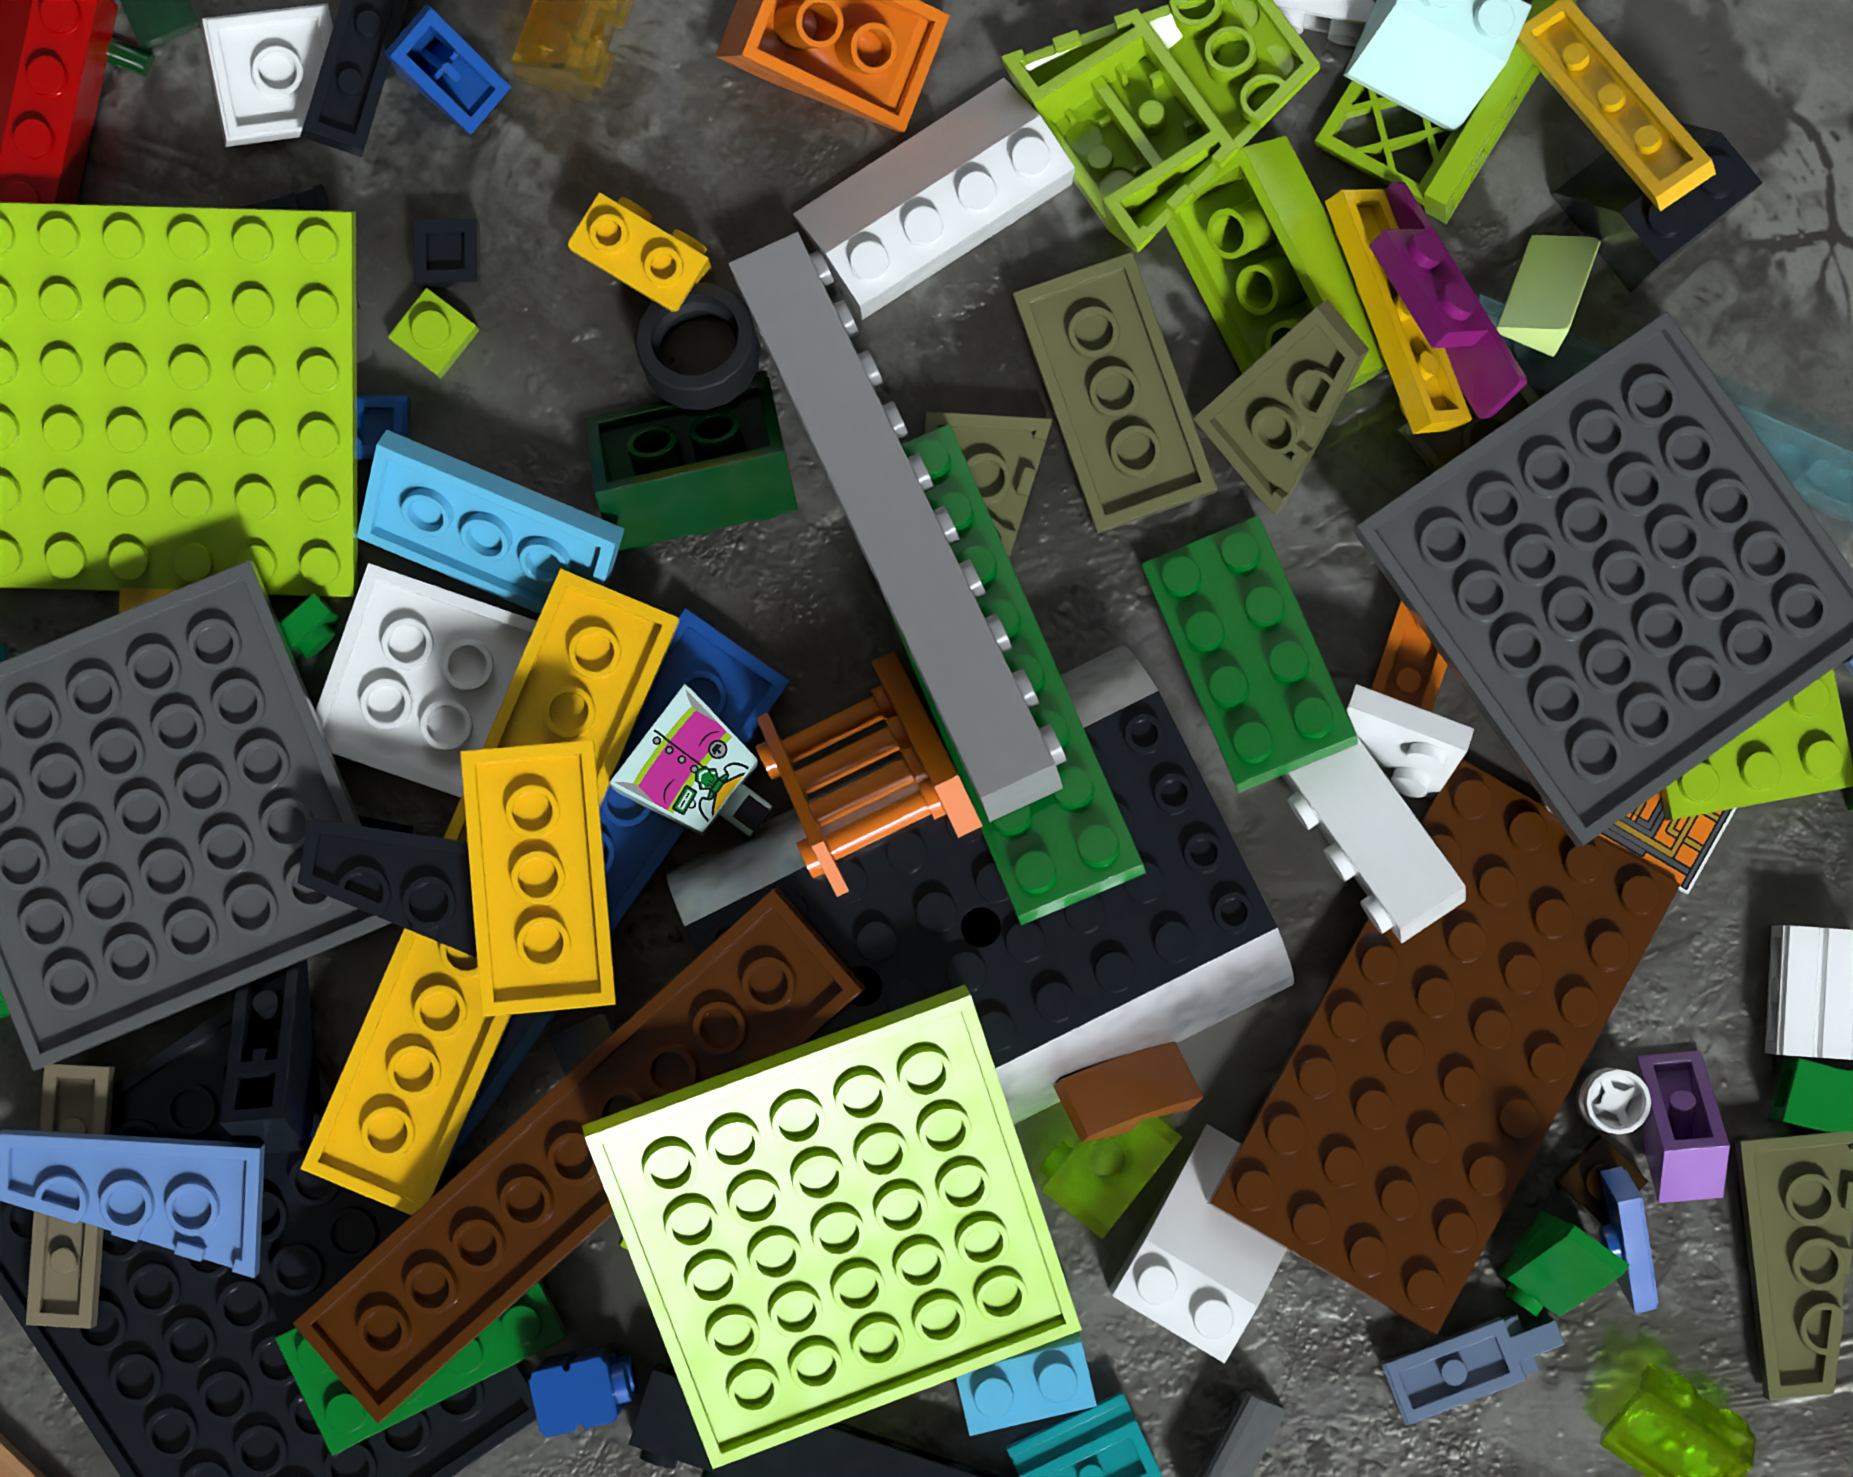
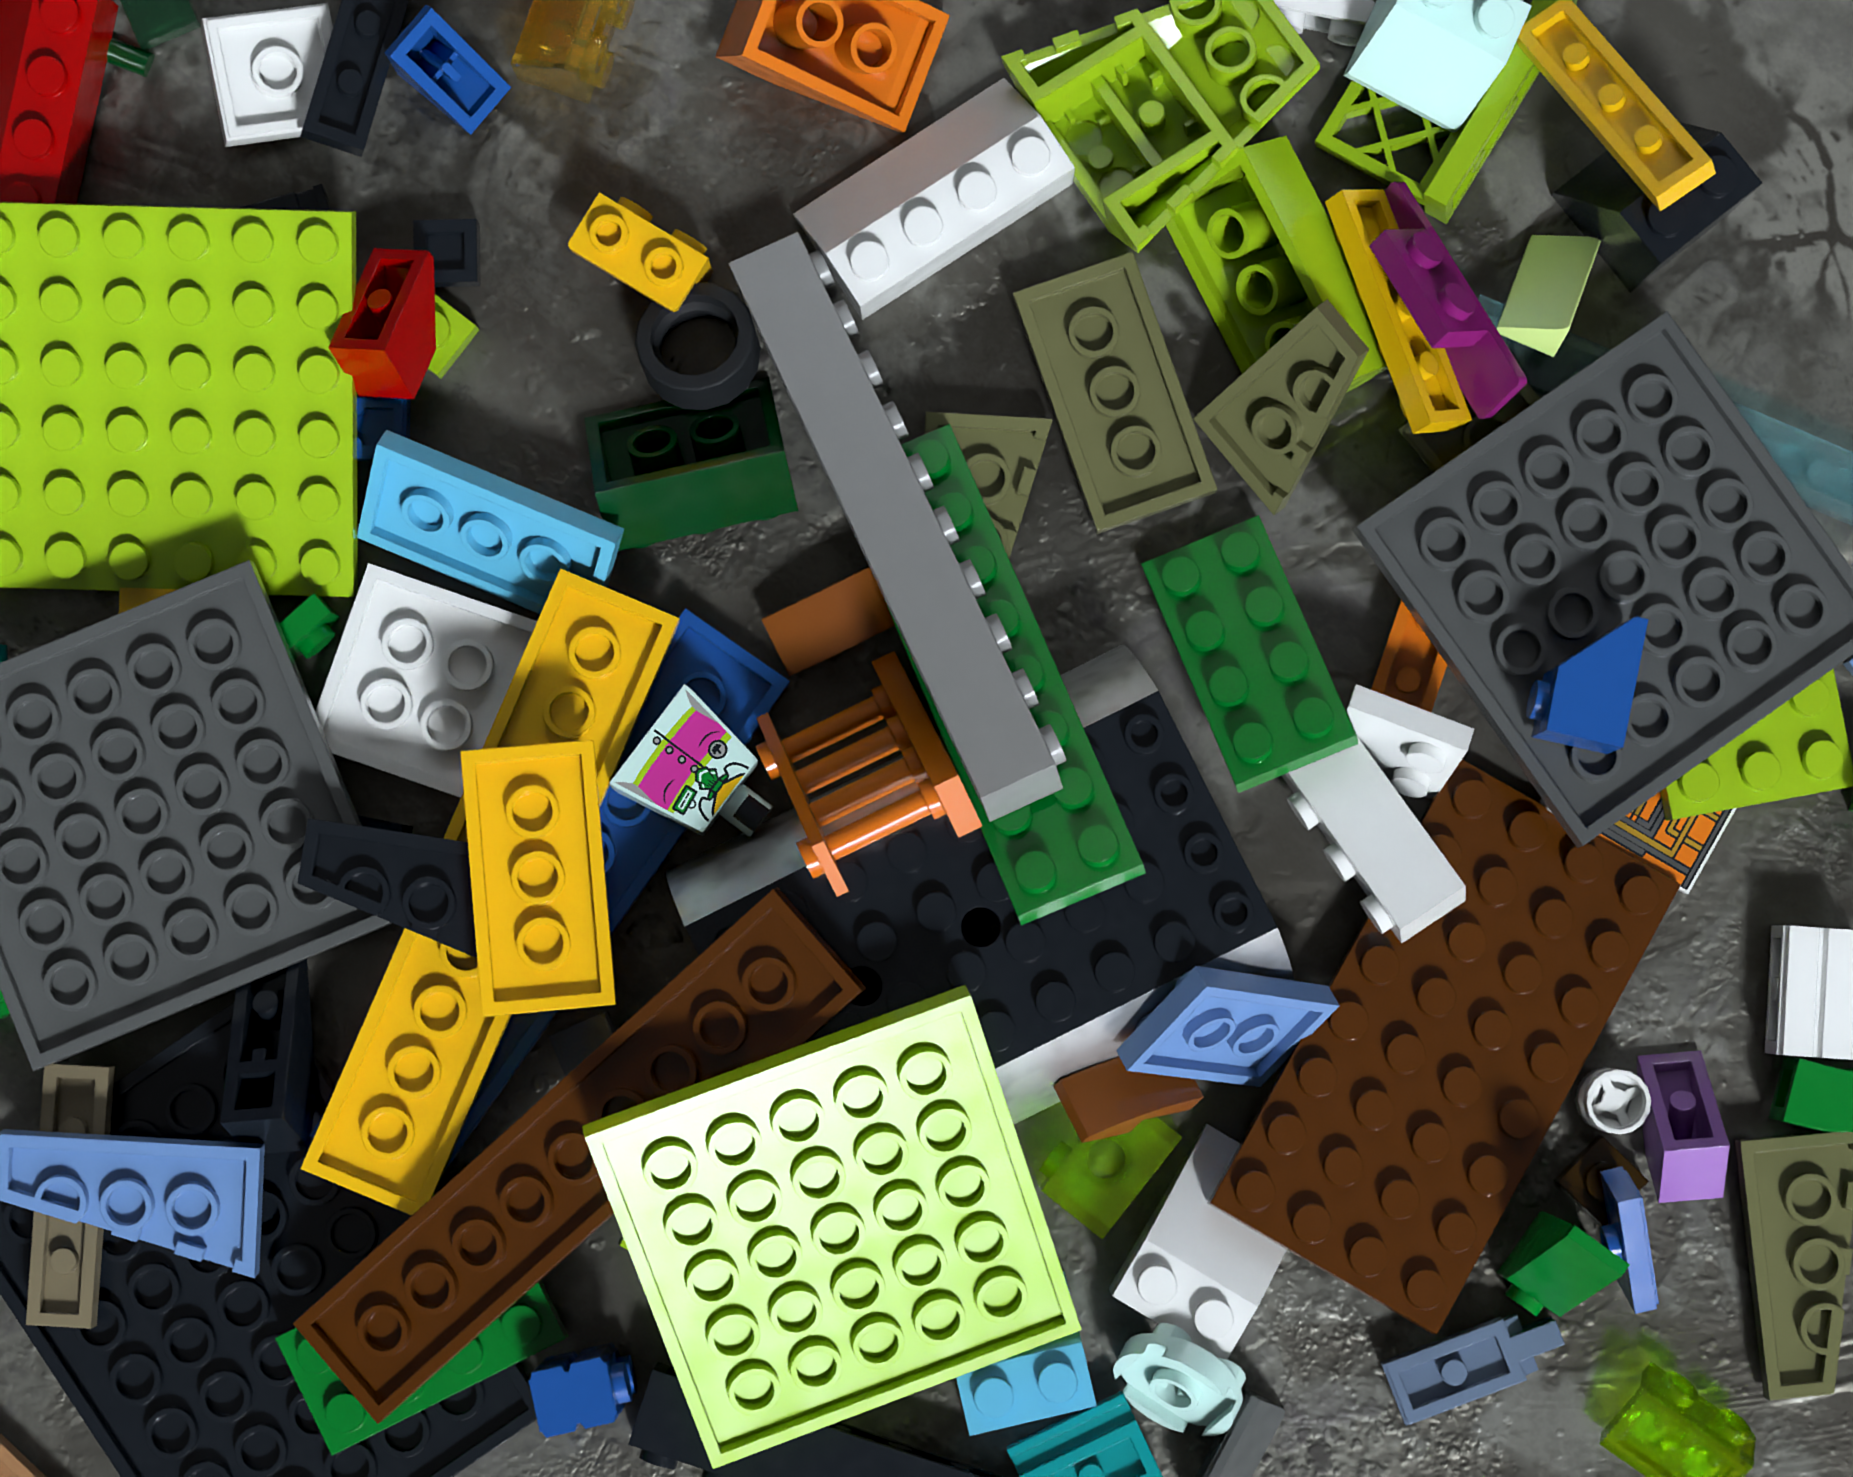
(391, 326): none -> red slope
(828, 621): none -> dark orange slope
(1179, 1381): none -> light aqua plate
(1226, 1026): none -> medium blue plate
(1590, 693): none -> blue slope

